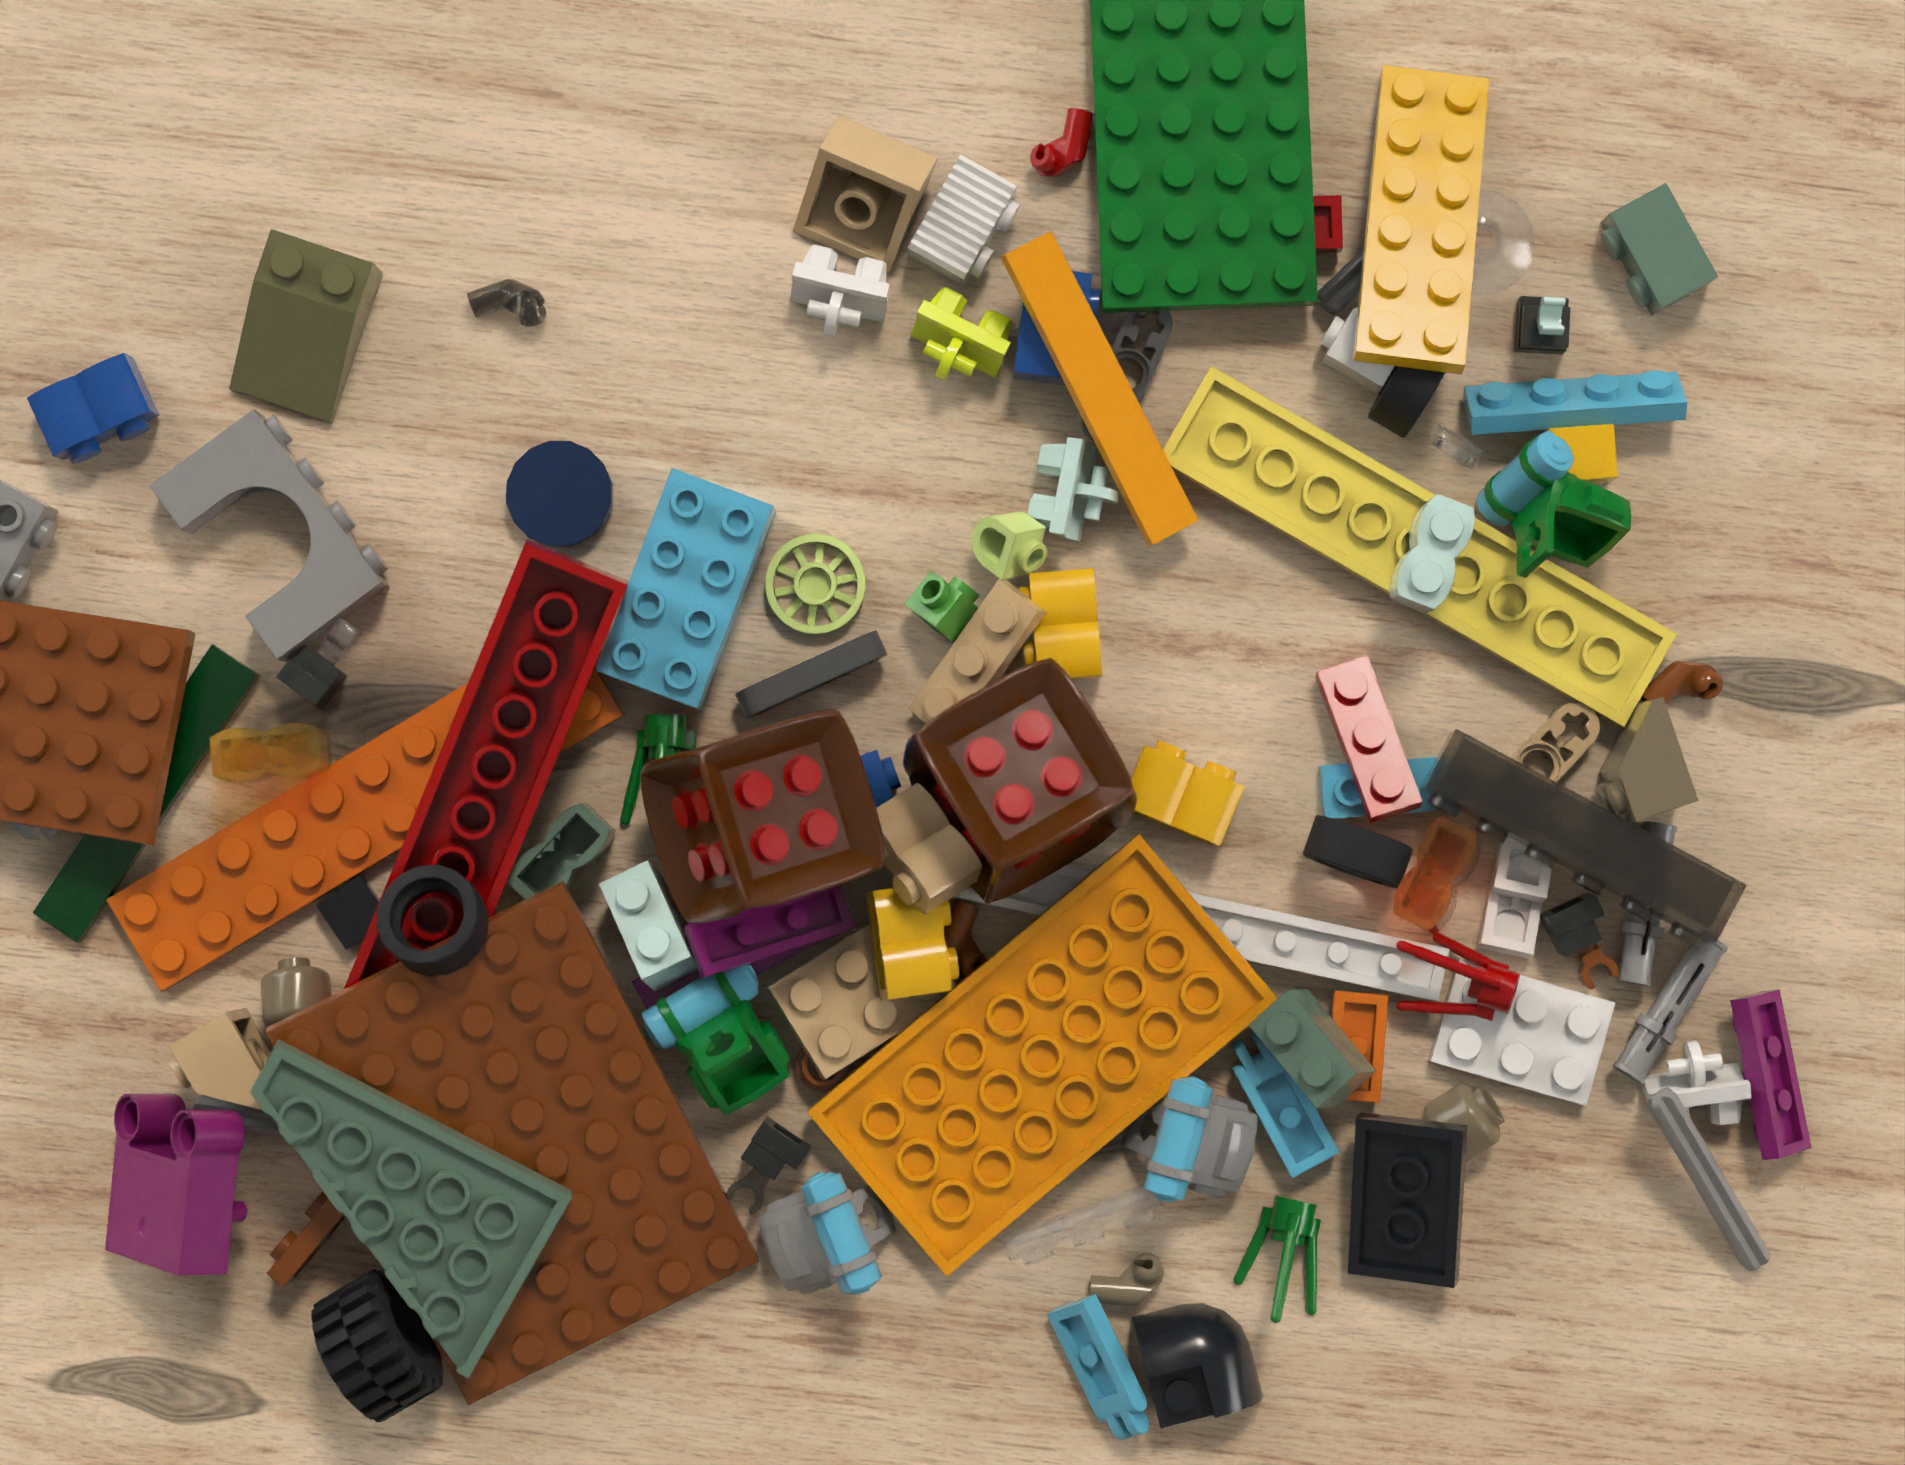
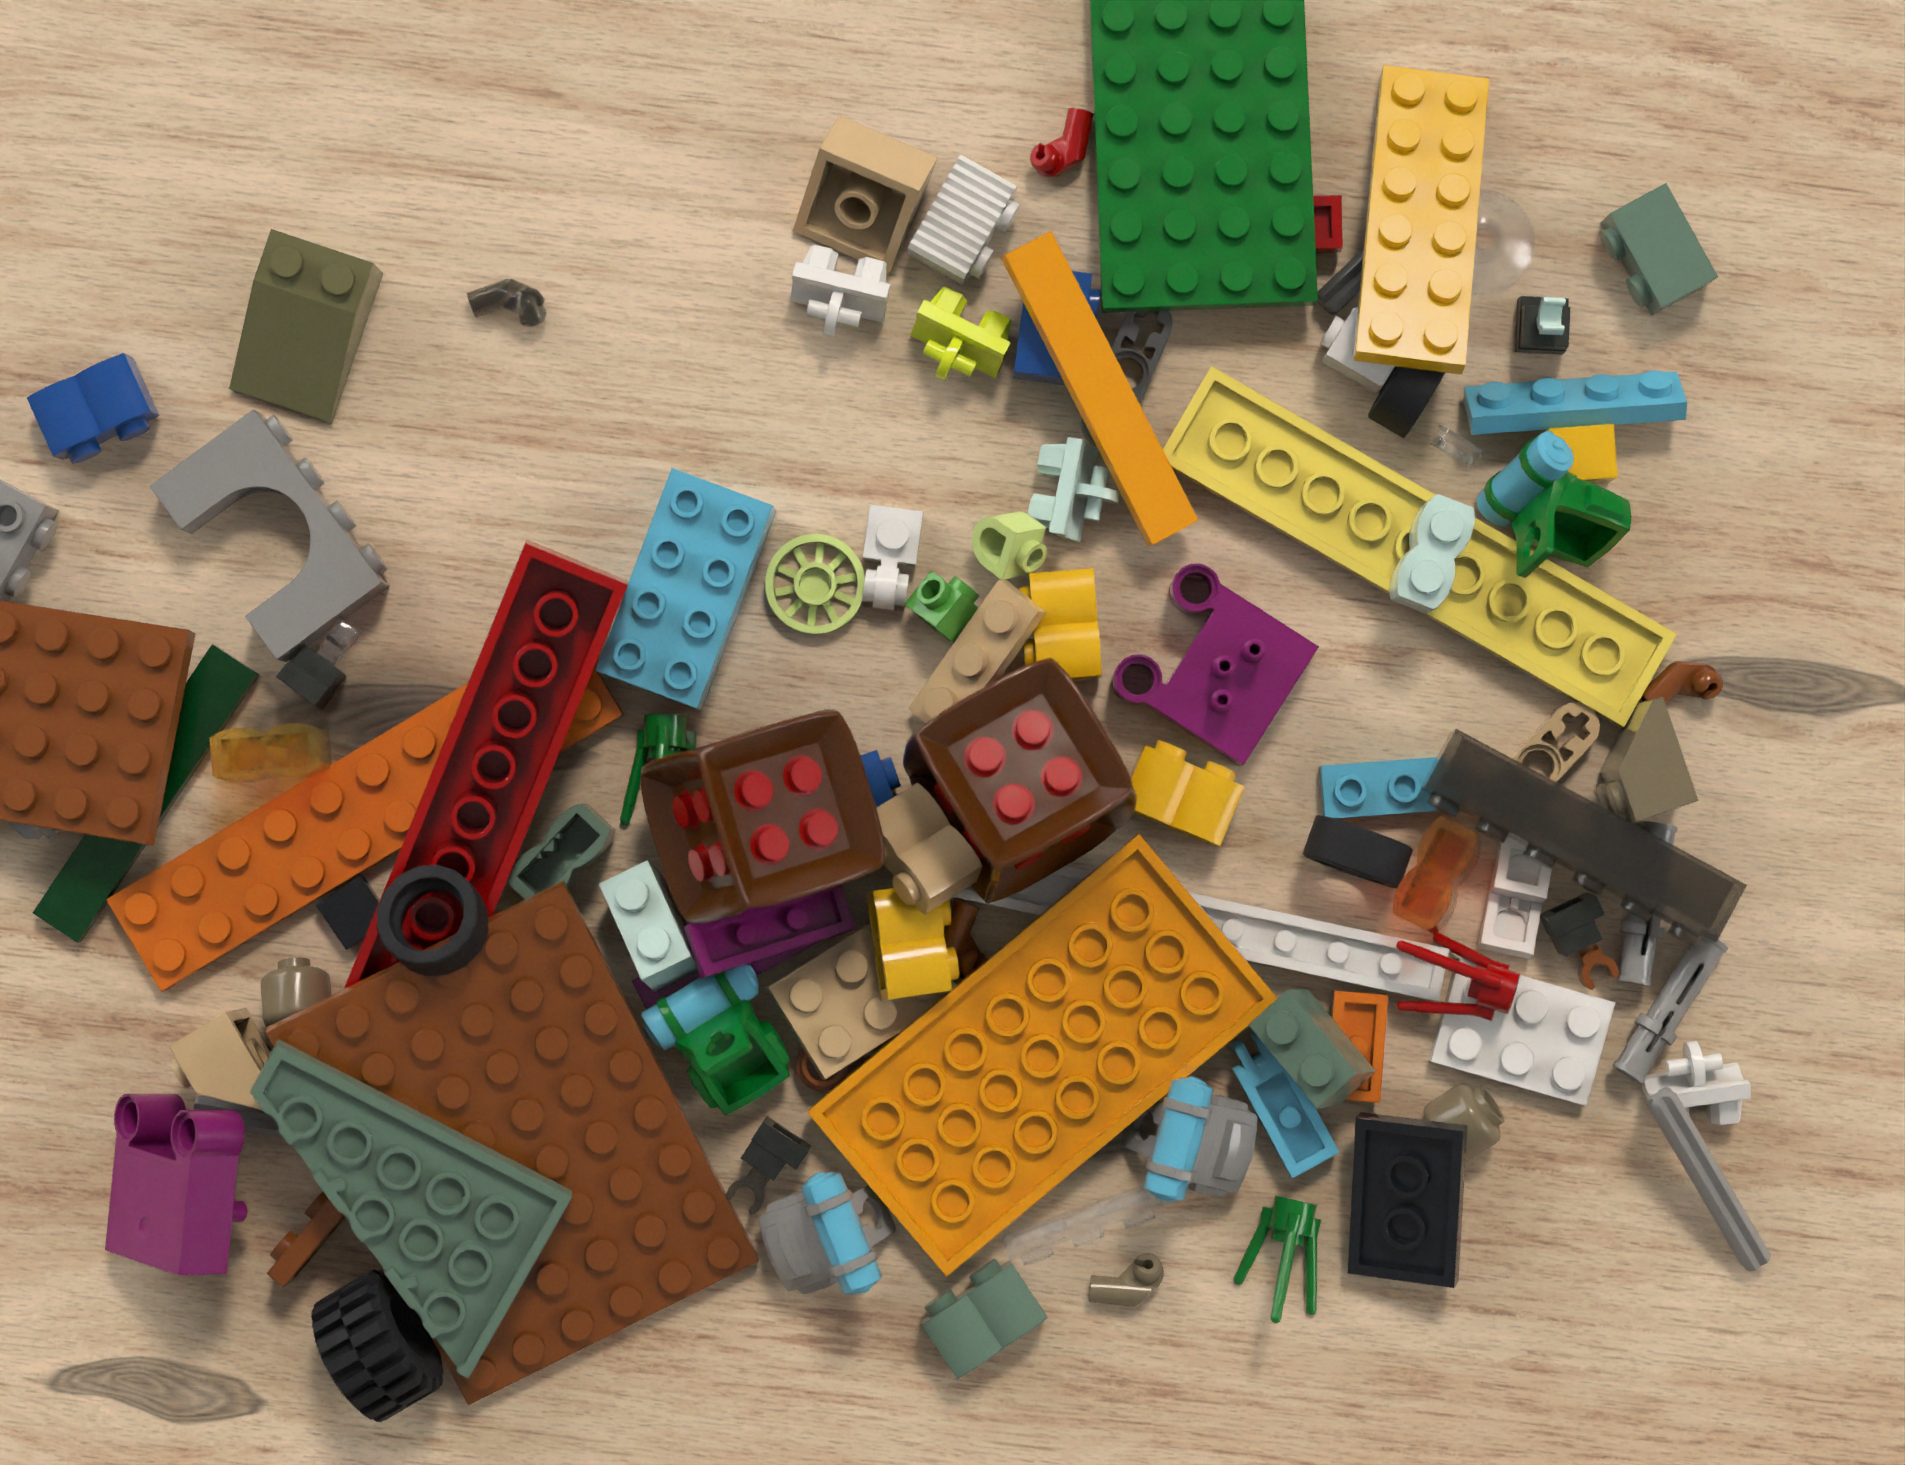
(559, 493): dark blue tile -> none
(811, 674): dark grey beam -> none
(892, 540): none -> white plate
(982, 1318): none -> sand green brick
(1101, 1366): medium azure hinge -> none
(1196, 1363): black brick -> none
(1229, 675): none -> magenta piece
(1368, 739): plate -> none
(1772, 1074): magenta plate -> none

